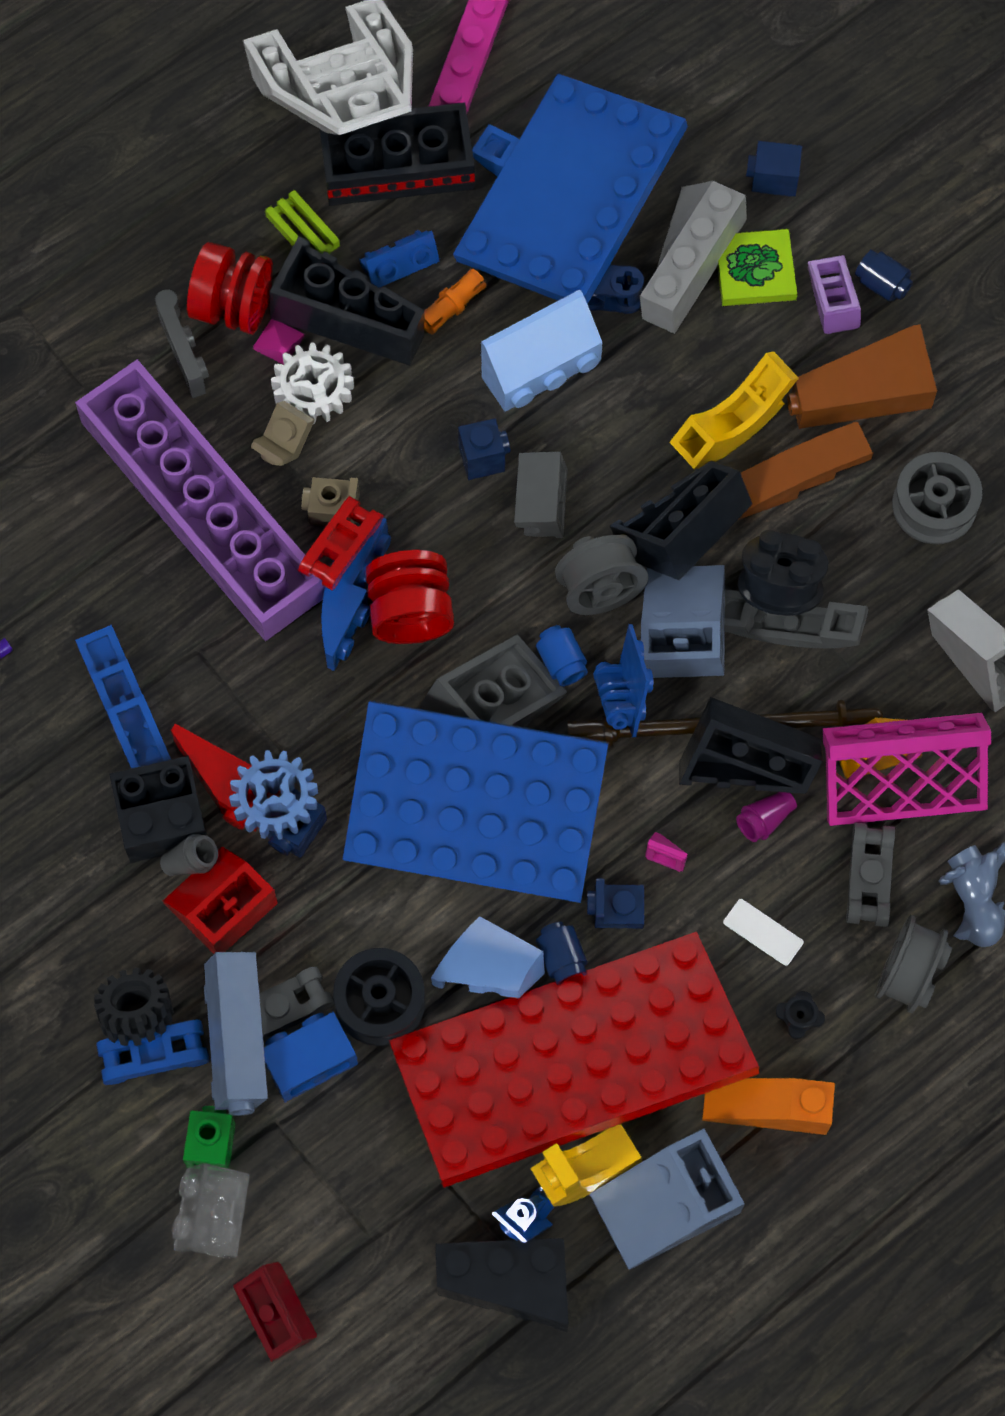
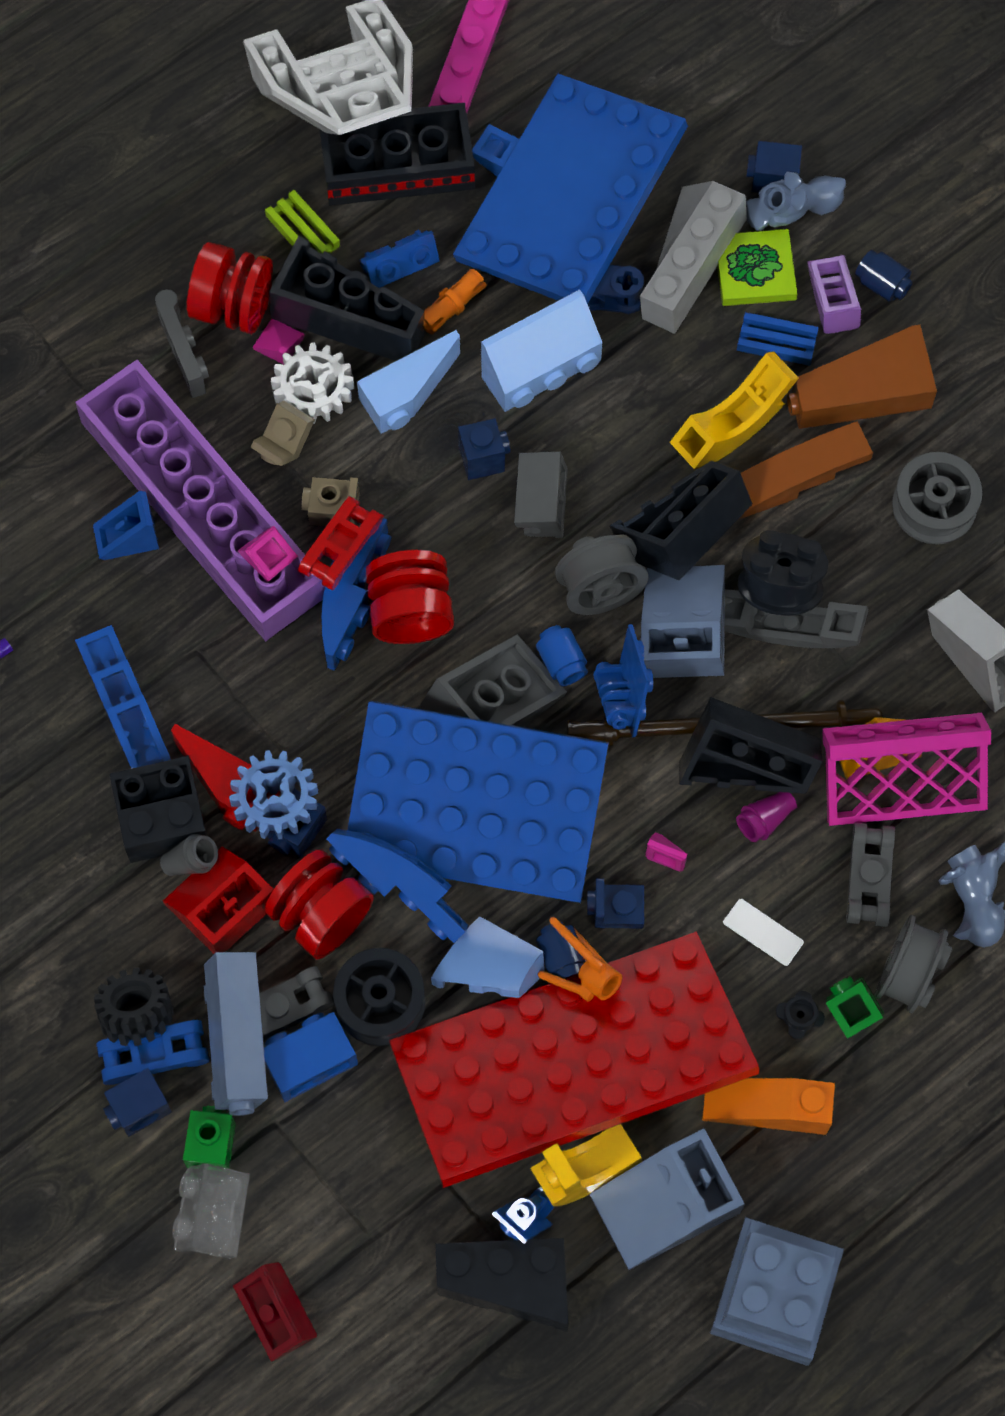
(126, 529): none -> blue slope
(136, 1103): none -> dark blue brick
(268, 553): none -> dark pink slope
(319, 904): none -> red wheel
(389, 866): none -> blue slope
(401, 388): none -> light blue slope
(595, 974): none -> orange plant
(777, 1291): none -> sand blue piece
(778, 333): none -> blue tile
(790, 199): none -> sand blue animal
(853, 1005): none -> green brick

